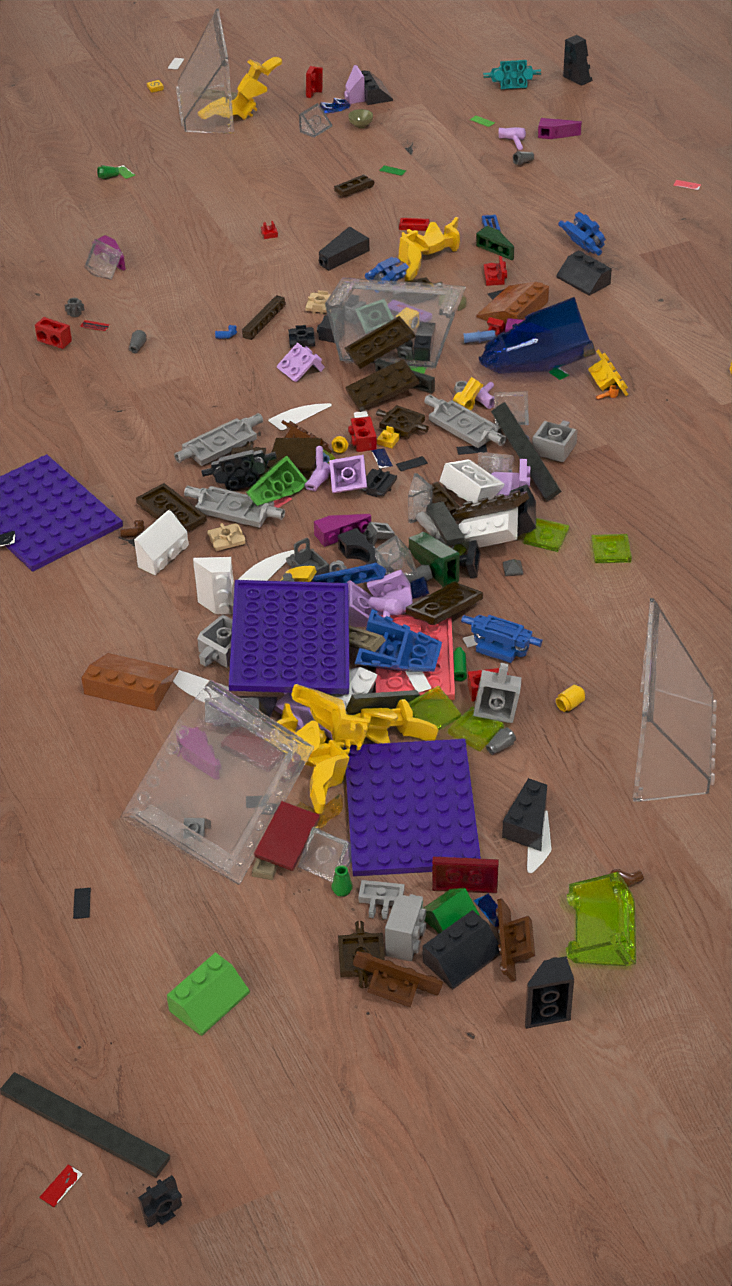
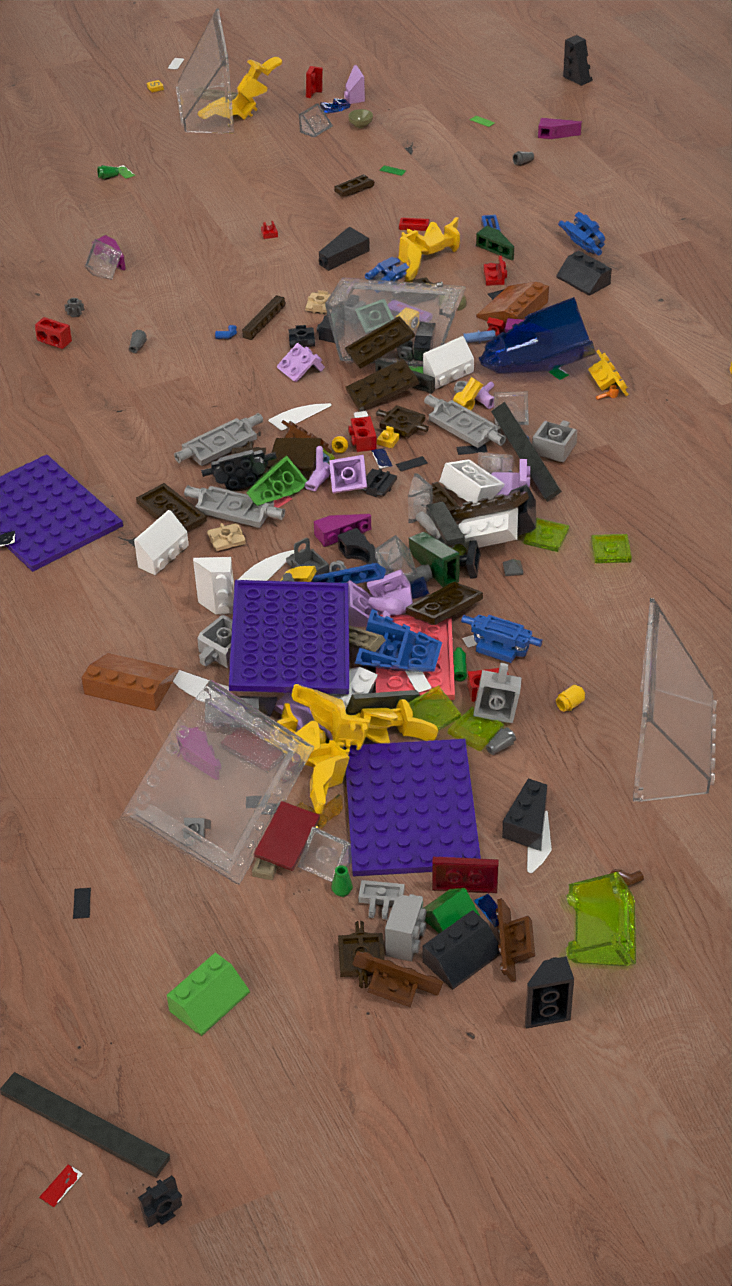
(94, 325): sticker -> none
(134, 531): reddish brown arm -> none
(374, 89): black slope -> none
(378, 531): dark grey bracket -> none
(448, 362): none -> white slope
(512, 74): teal piece -> none
(513, 133): lavender piece -> none
(687, 184): coral sticker -> none

